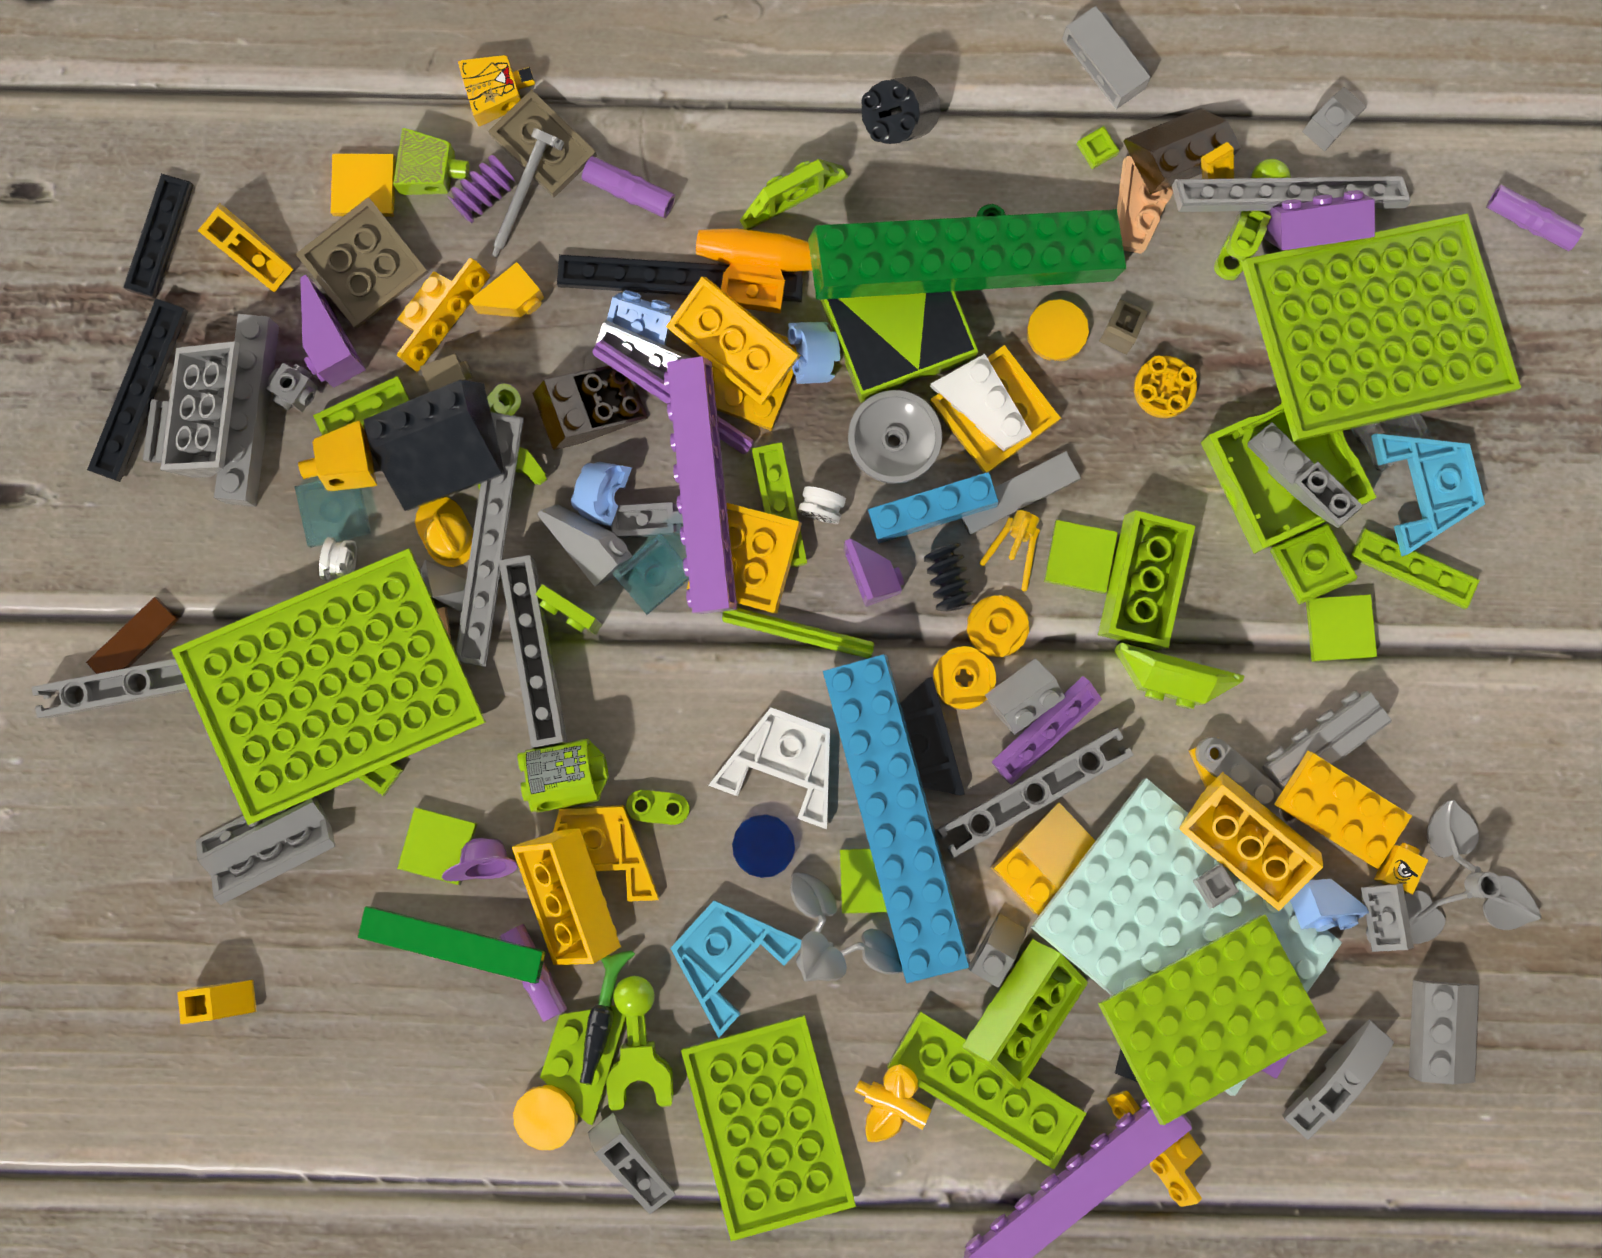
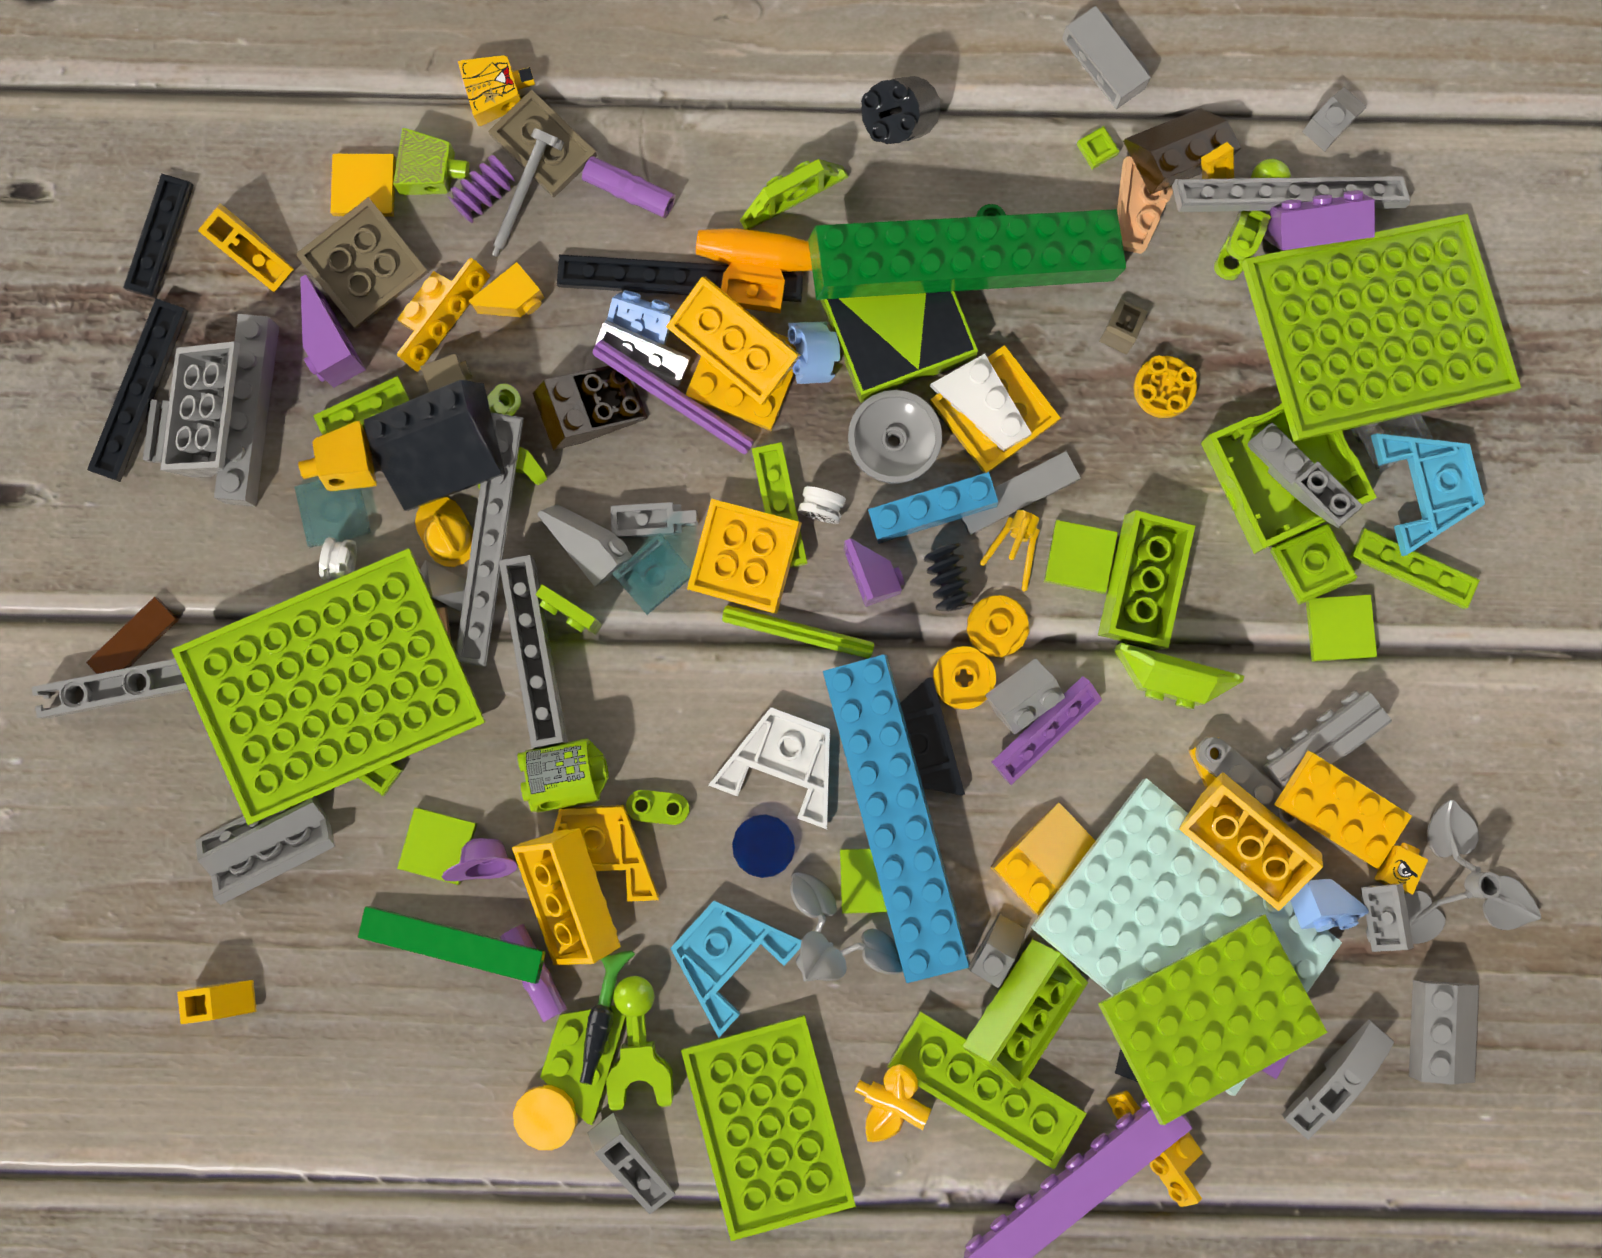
(292, 387): light grey brick -> none
(596, 491): light blue cylinder -> none
(701, 486): medium lavender brick -> none
(1054, 782): light grey piece -> none
(1057, 330): yellow tile -> none
(1215, 886): light grey tile -> none
(1535, 218): medium lavender axle -> none

